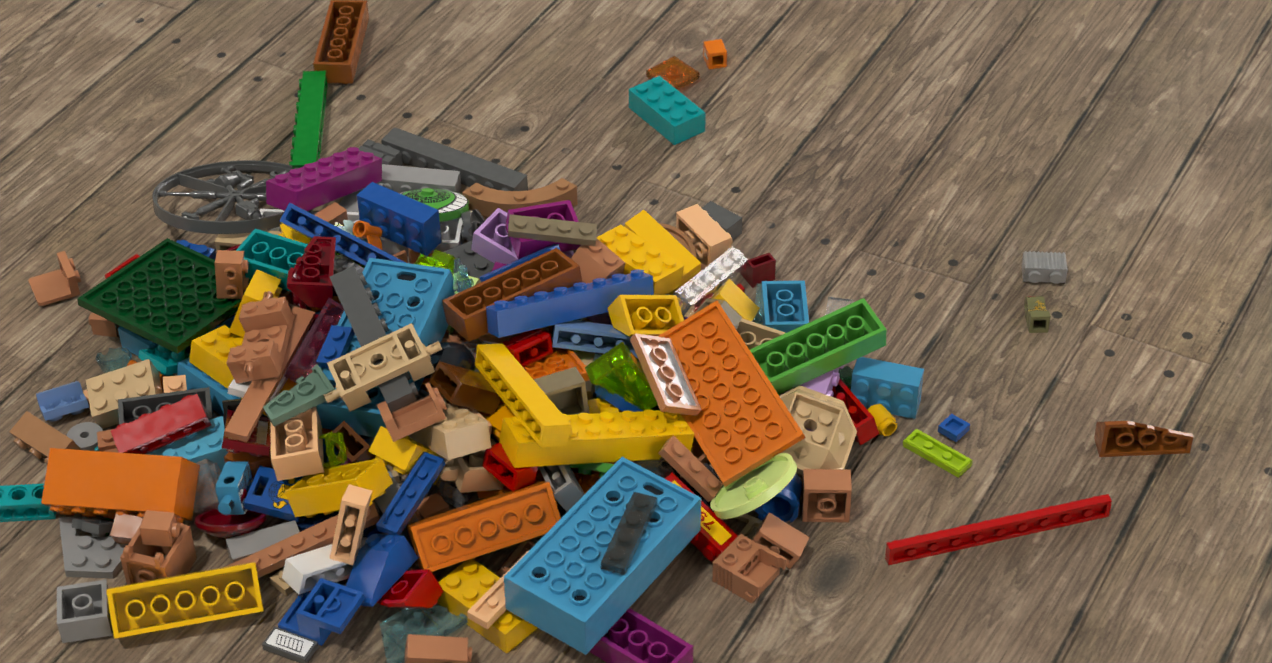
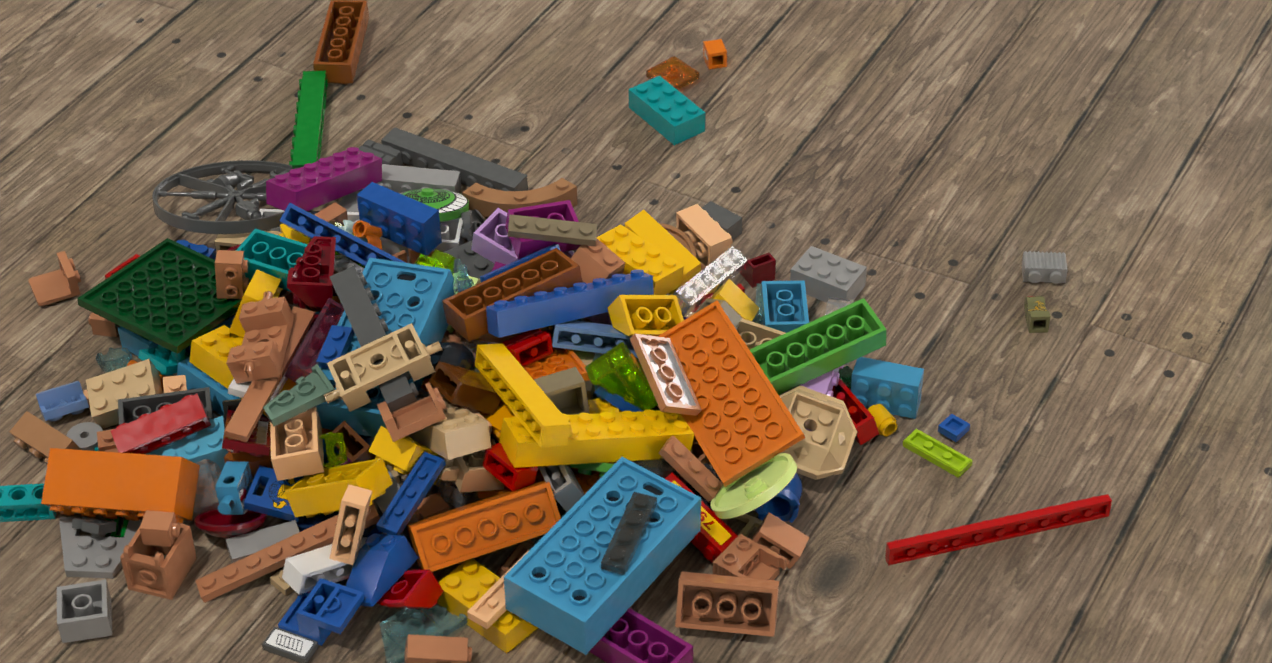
(125, 528): nougat brick -> none
(184, 599): yellow brick -> none
(727, 604): none -> nougat brick
(826, 495): nougat brick -> none
(829, 275): none -> light grey brick
(1138, 439): dark orange wedge -> none

